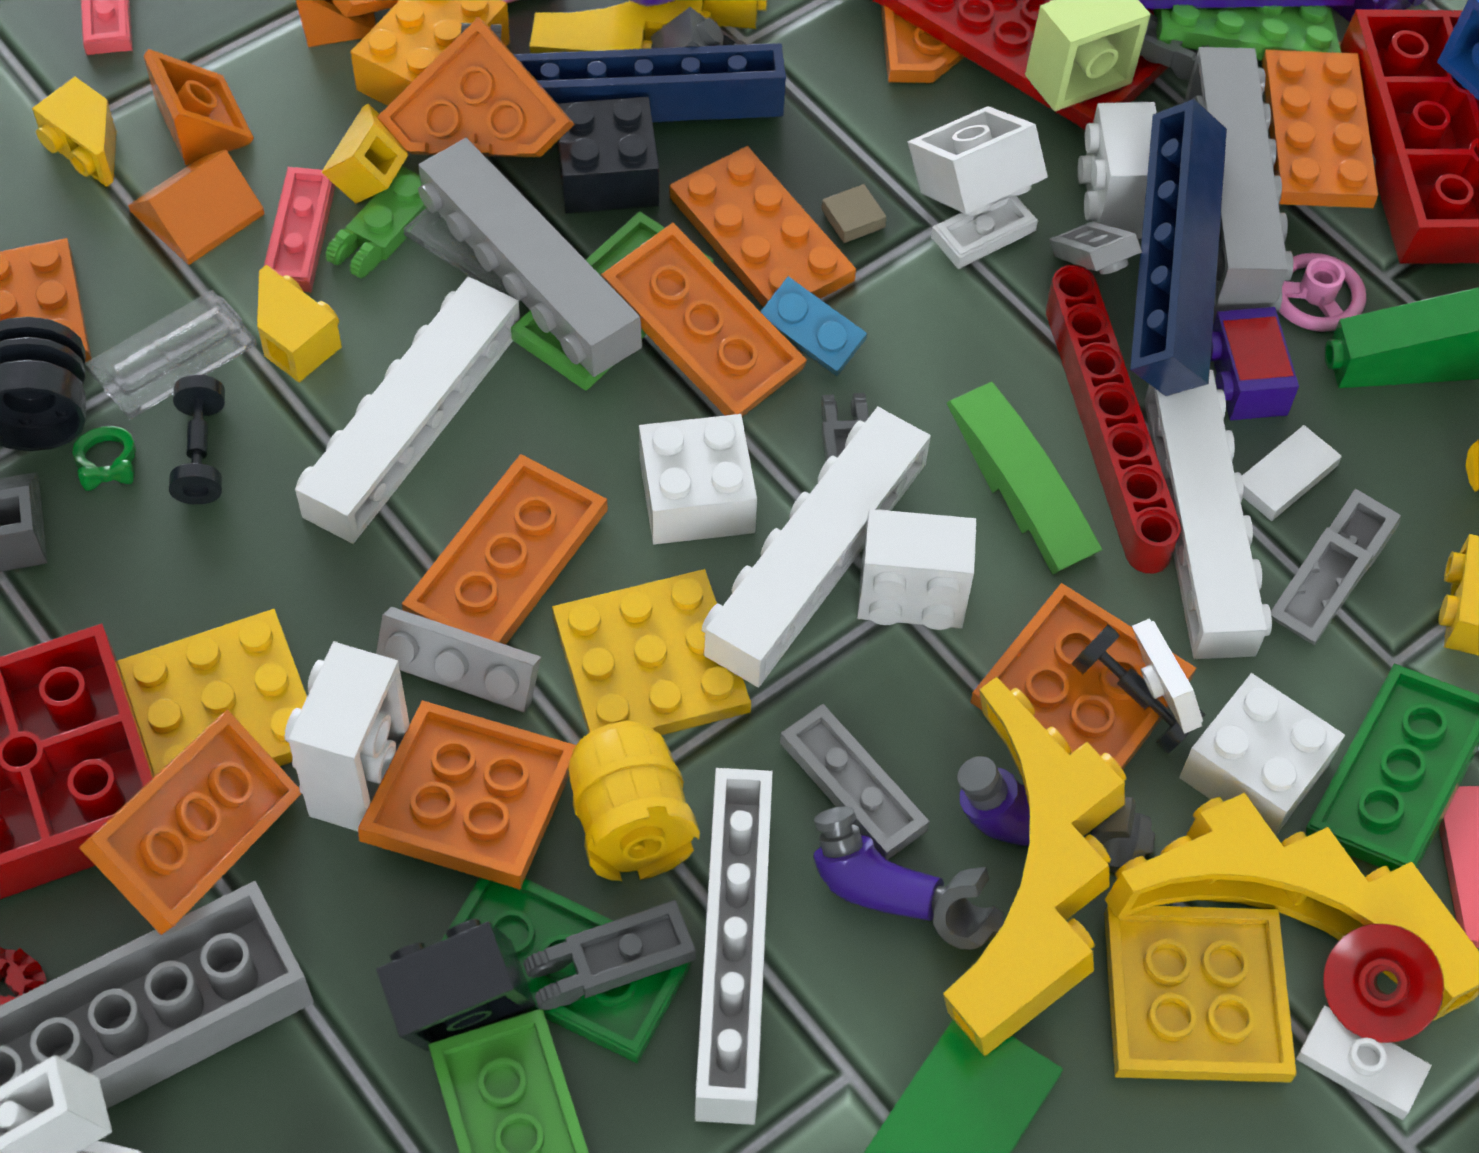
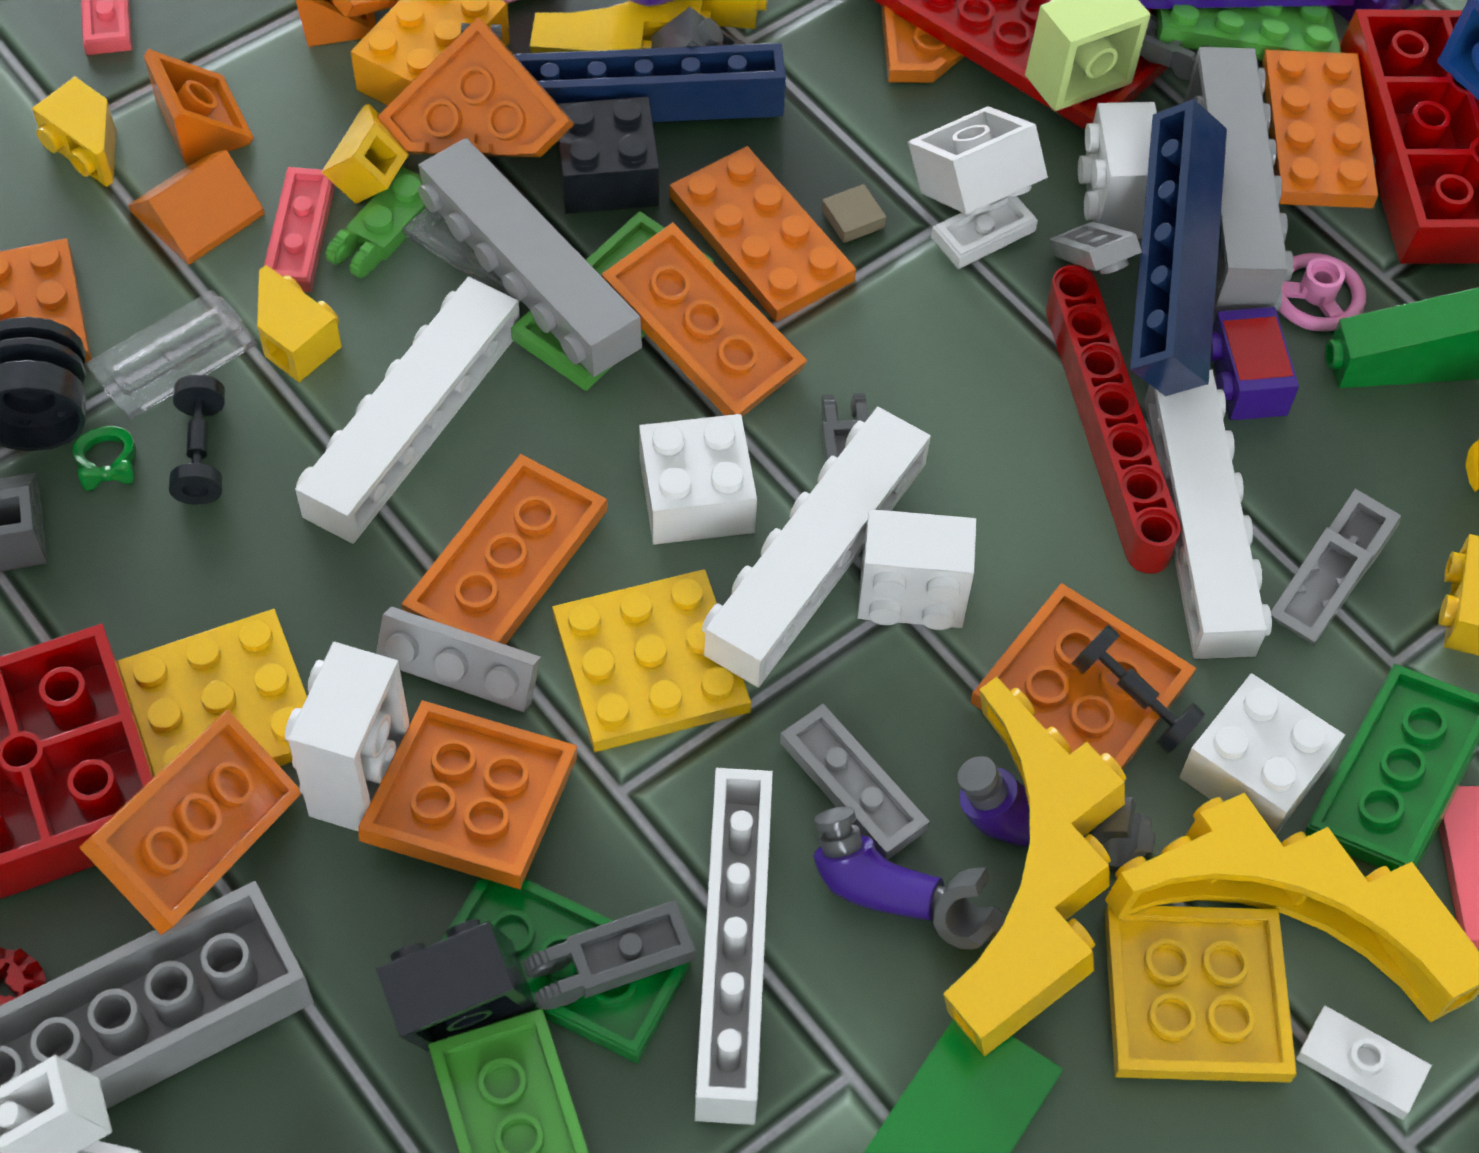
(630, 801): yellow piece -> none
(813, 326): dark azure plate -> none
(1025, 476): bright green slope -> none
(1166, 677): white plate -> none
(1288, 472): white tile -> none
(1354, 991): red dish -> none

